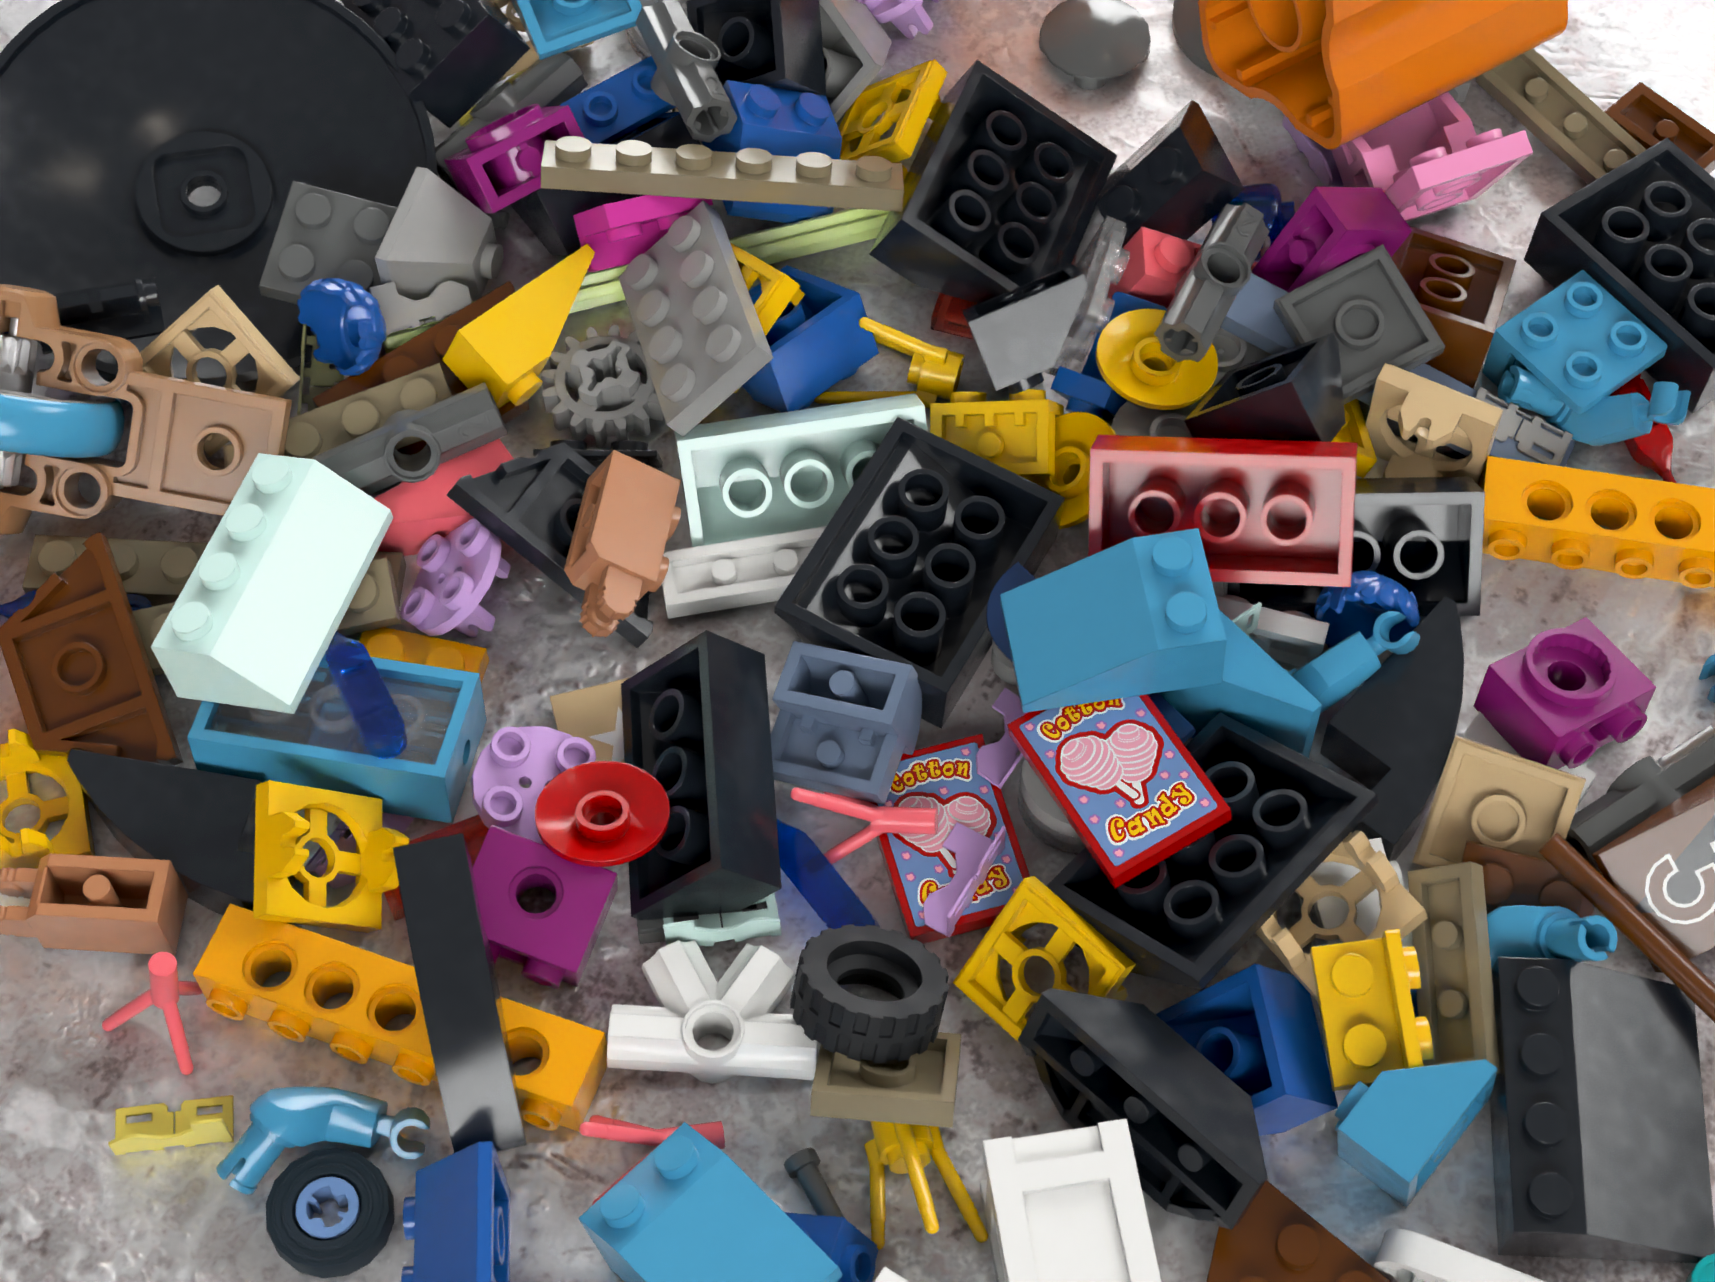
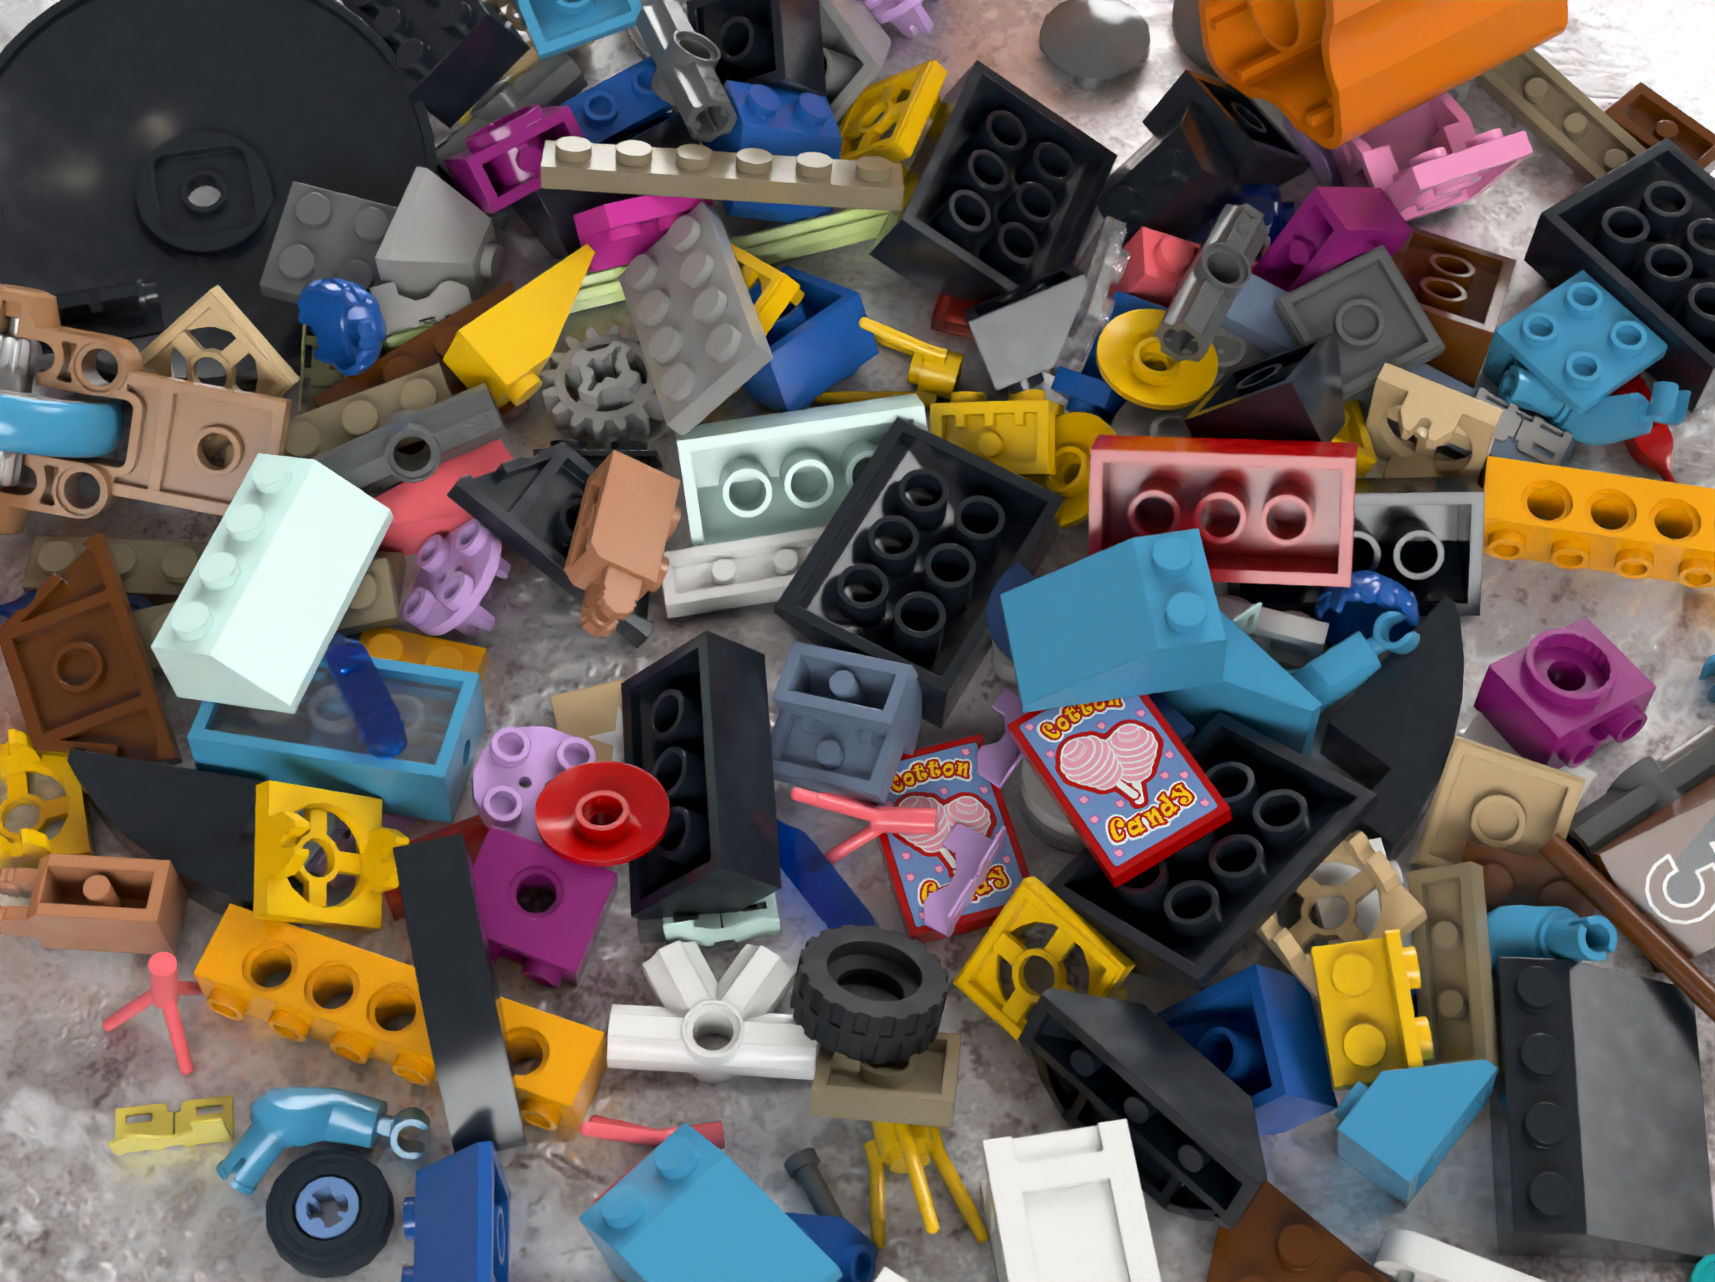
(1245, 132): none -> black slope

